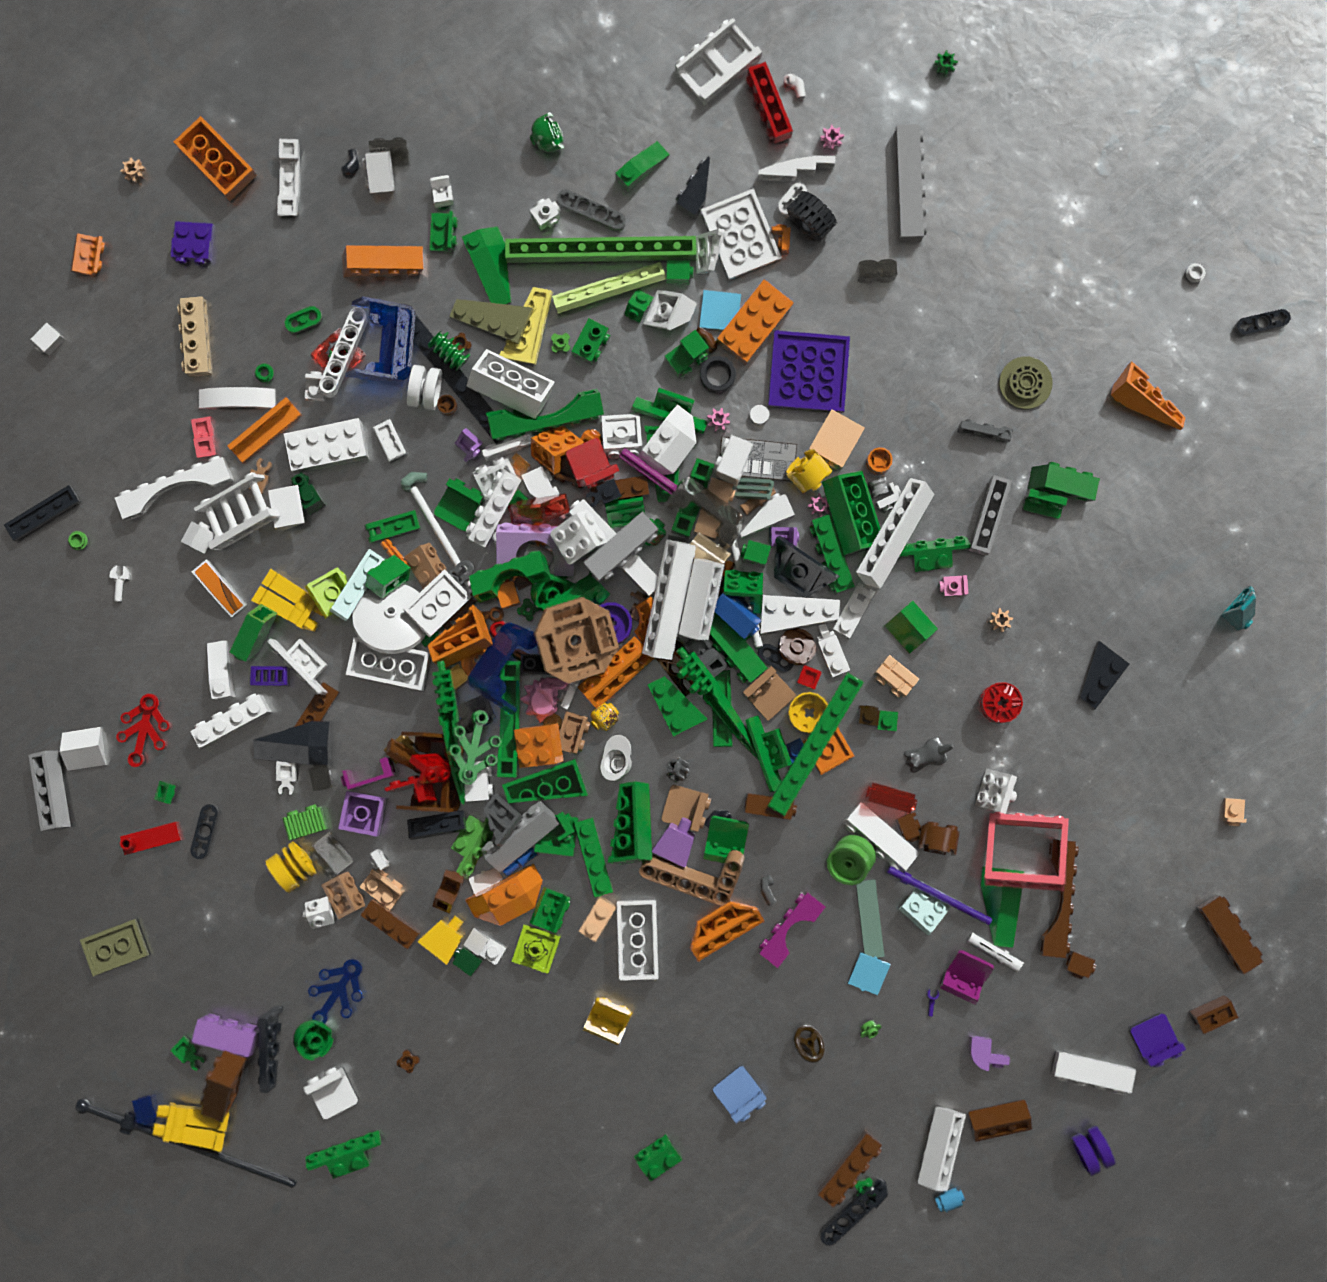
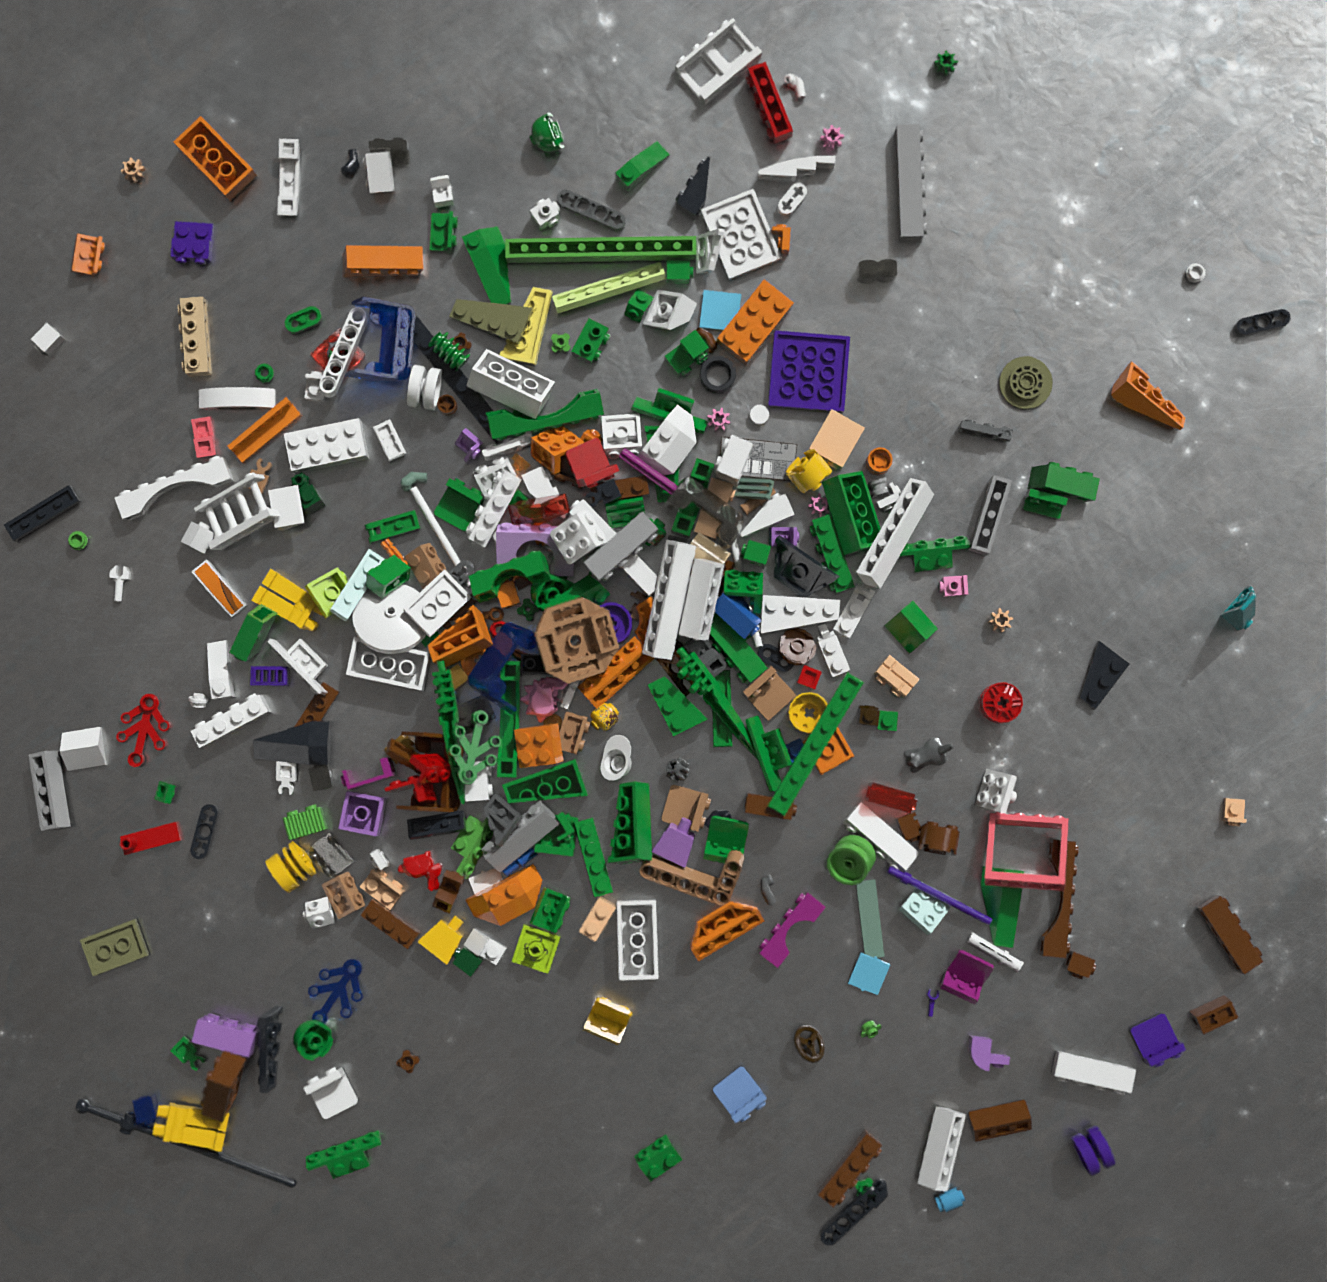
(198, 700): none -> white plate
(422, 866): none -> red animal
(811, 215): black tyre -> none

